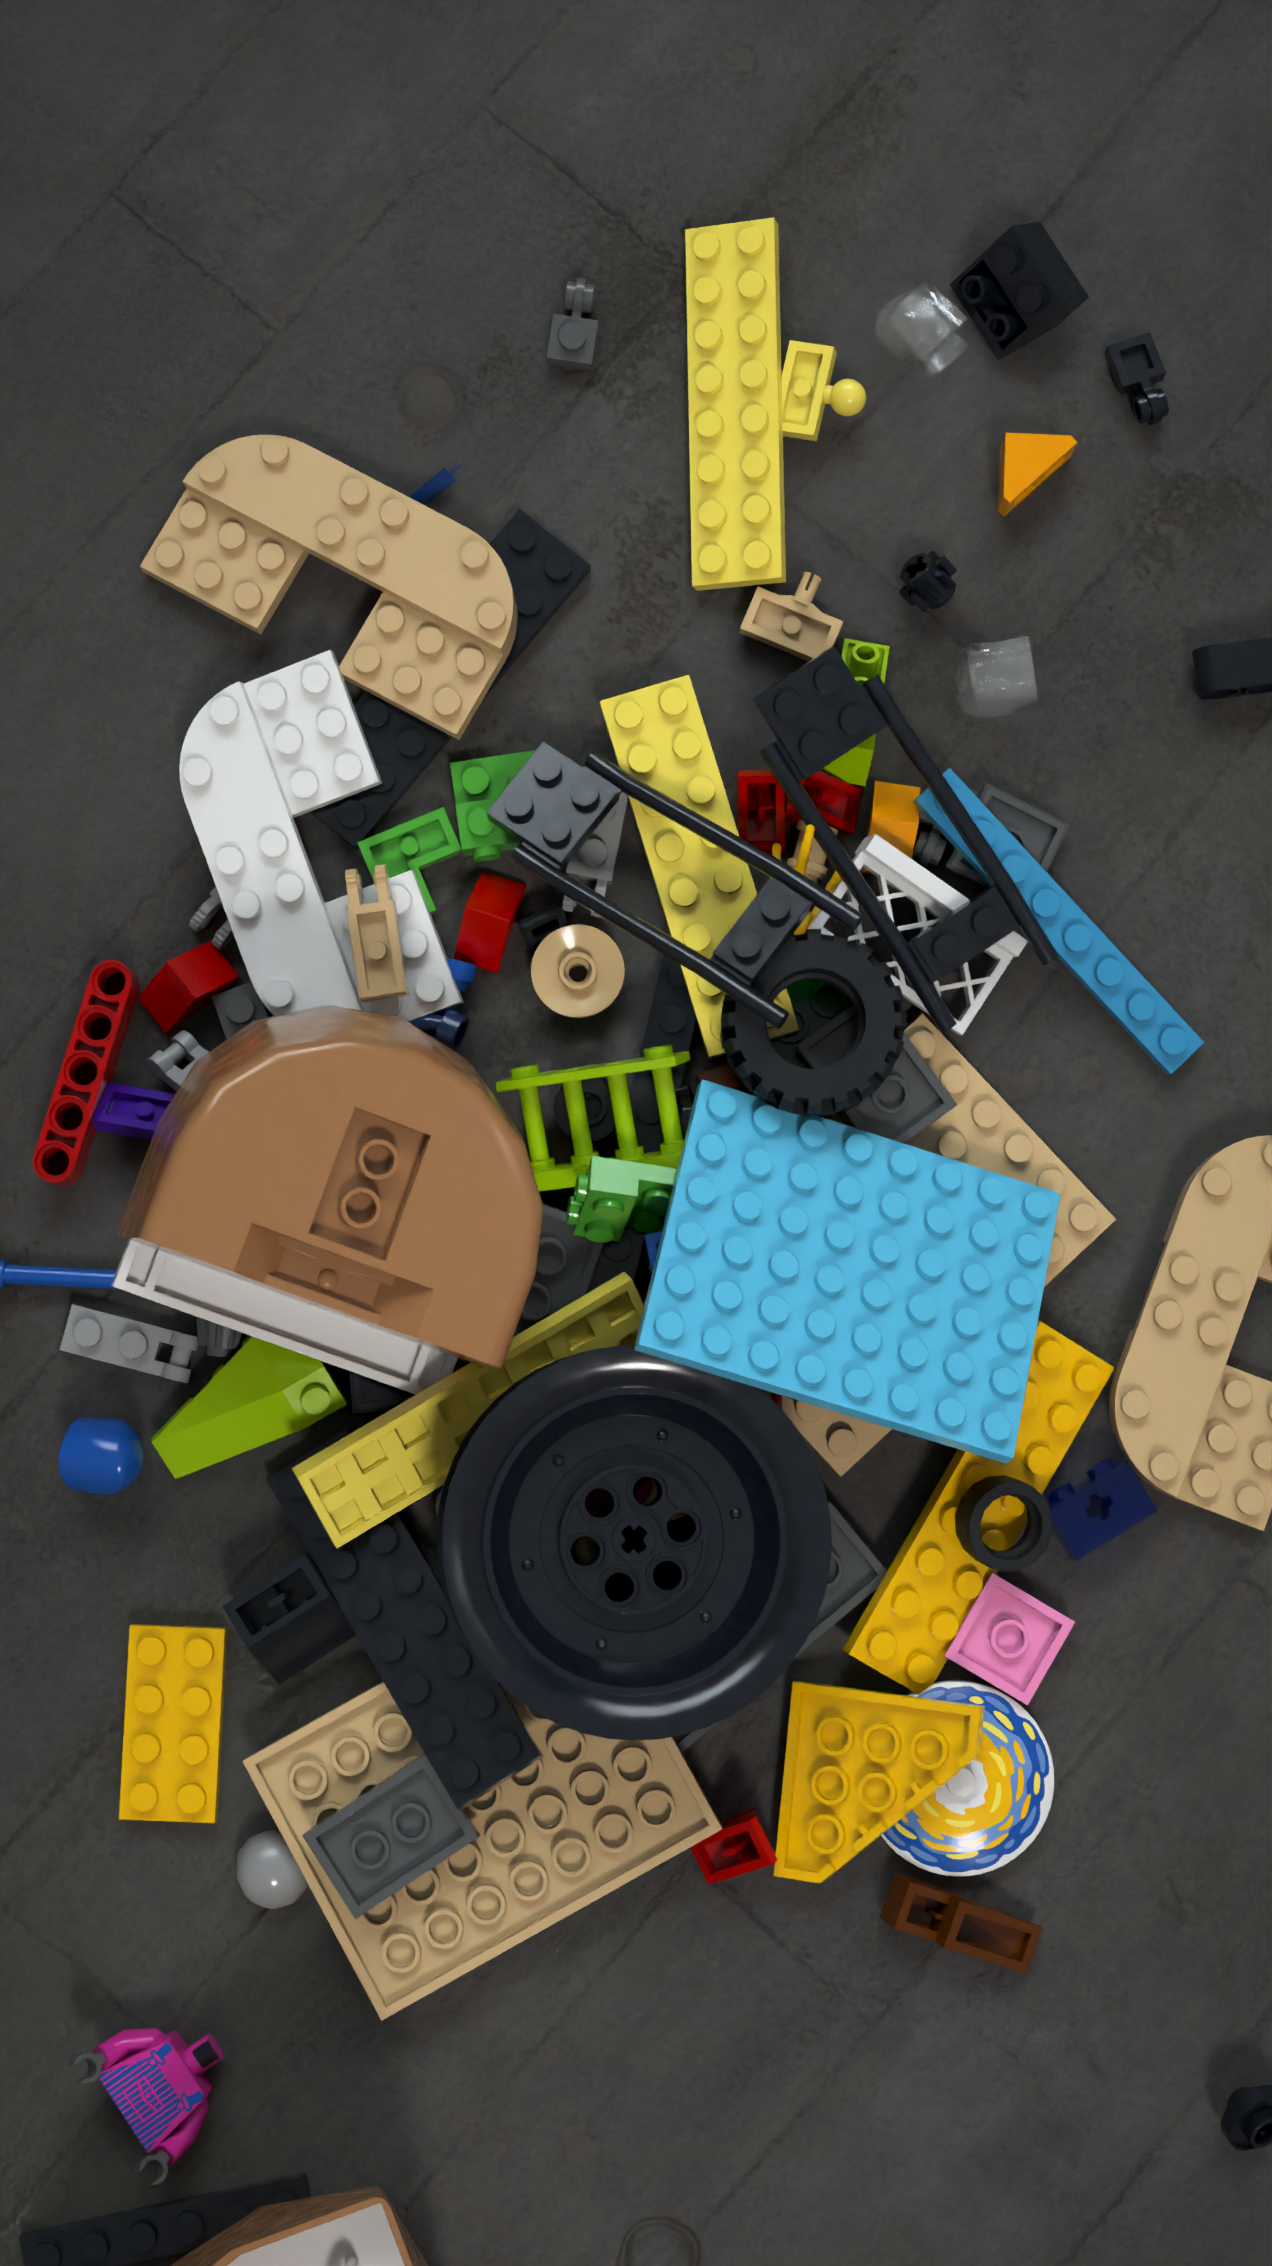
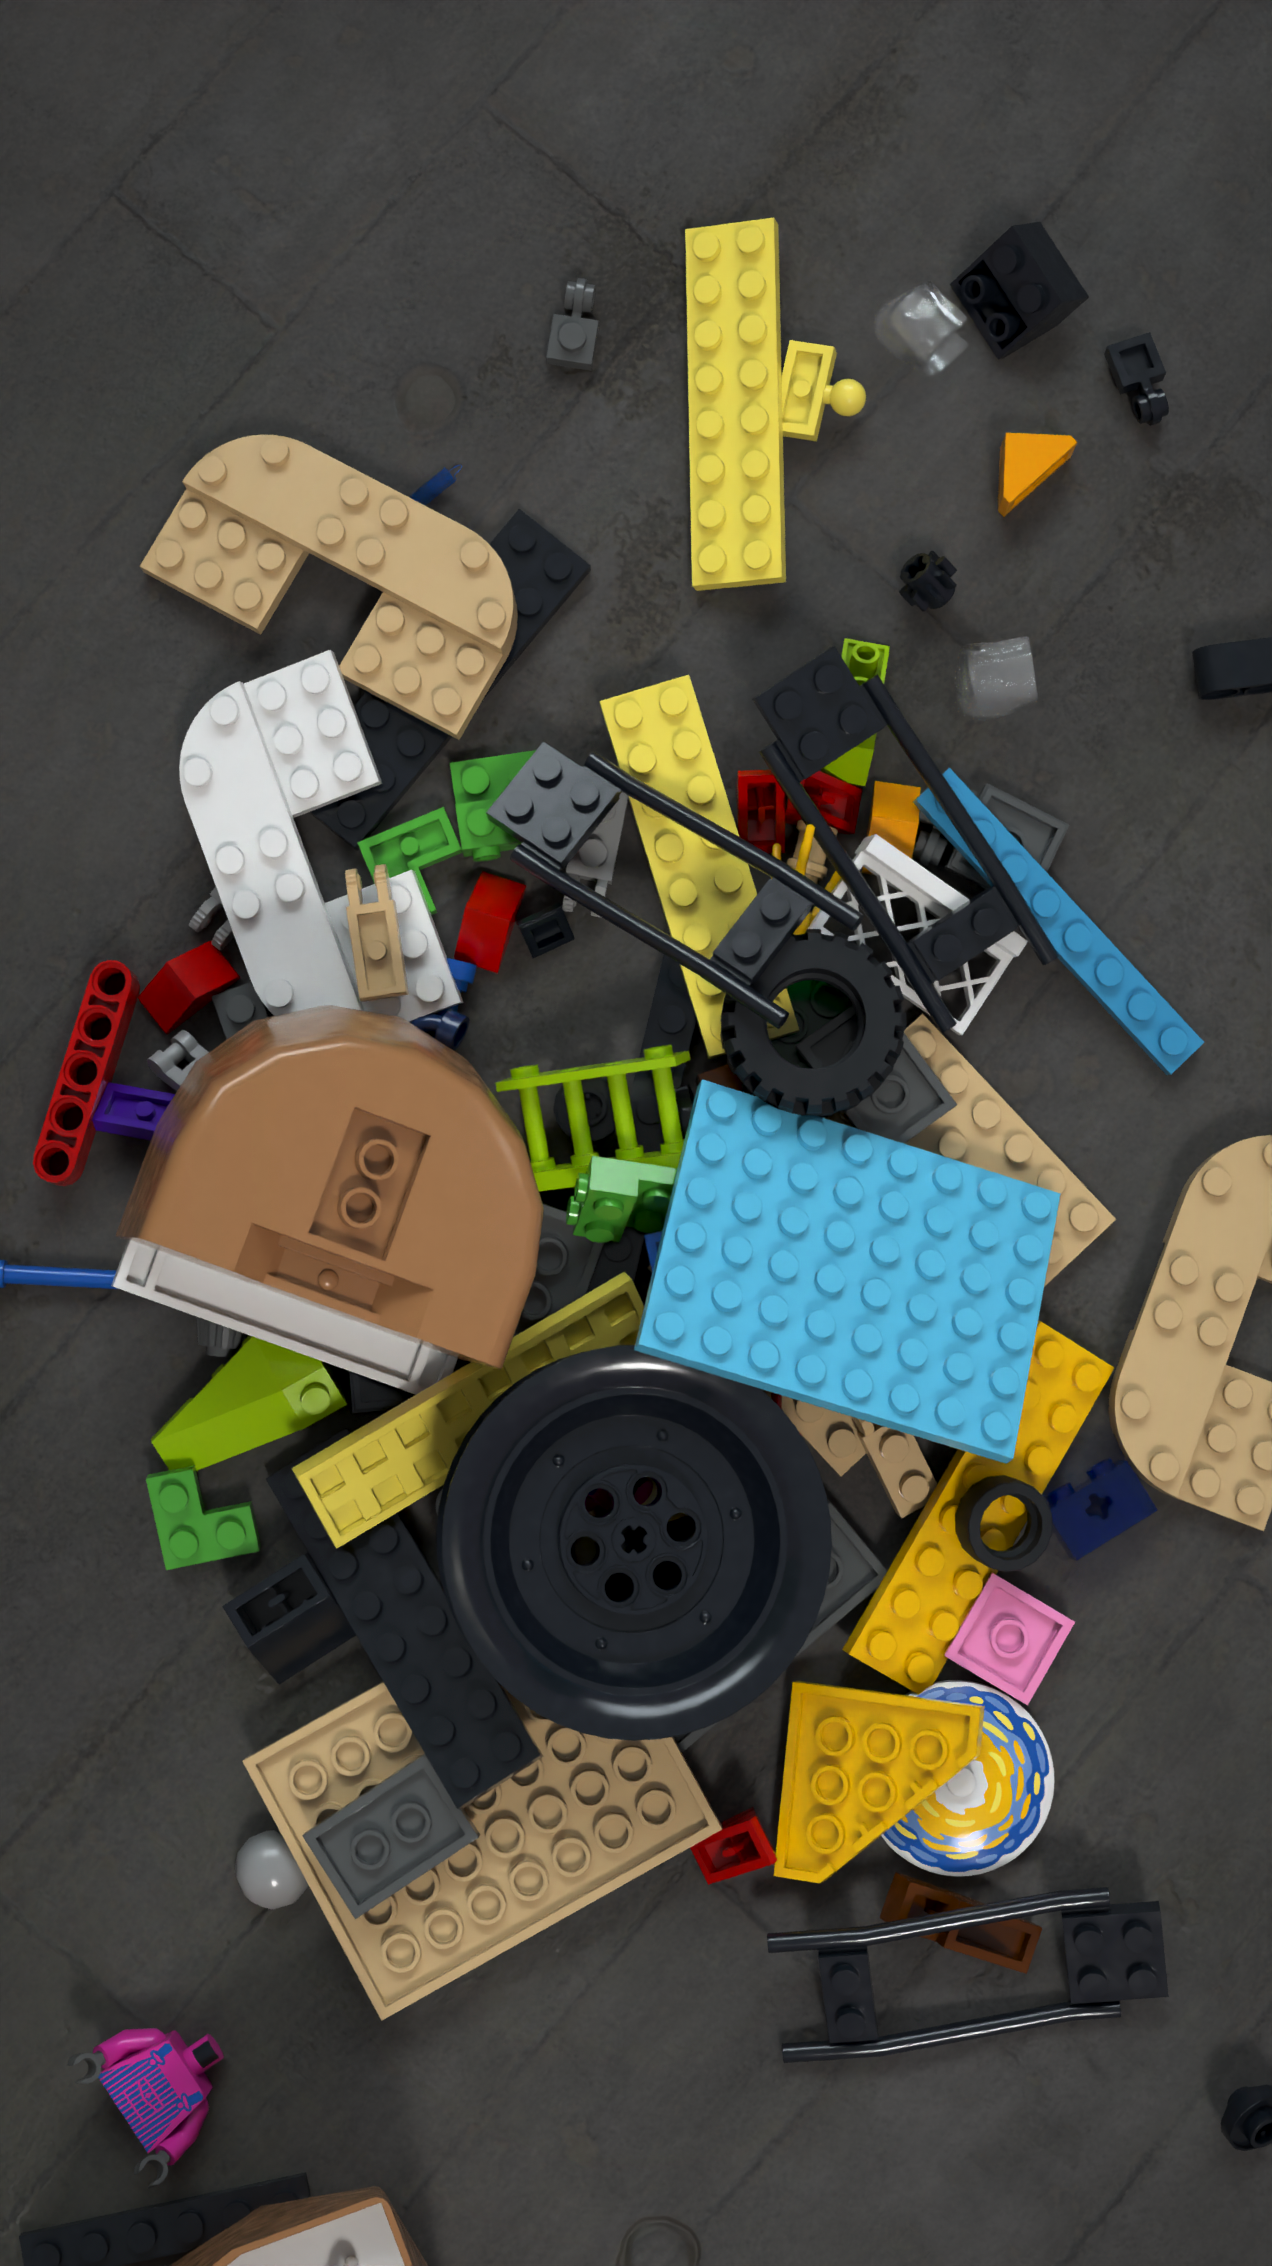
(100, 1455): blue piece -> none
(127, 1343): light grey plate -> none
(173, 1723): yellow plate -> none
(188, 1531): none -> bright green plate
(577, 947): tan dish -> none
(791, 621): tan plate -> none
(898, 1466): none -> tan hinge
(1109, 1951): none -> black plate

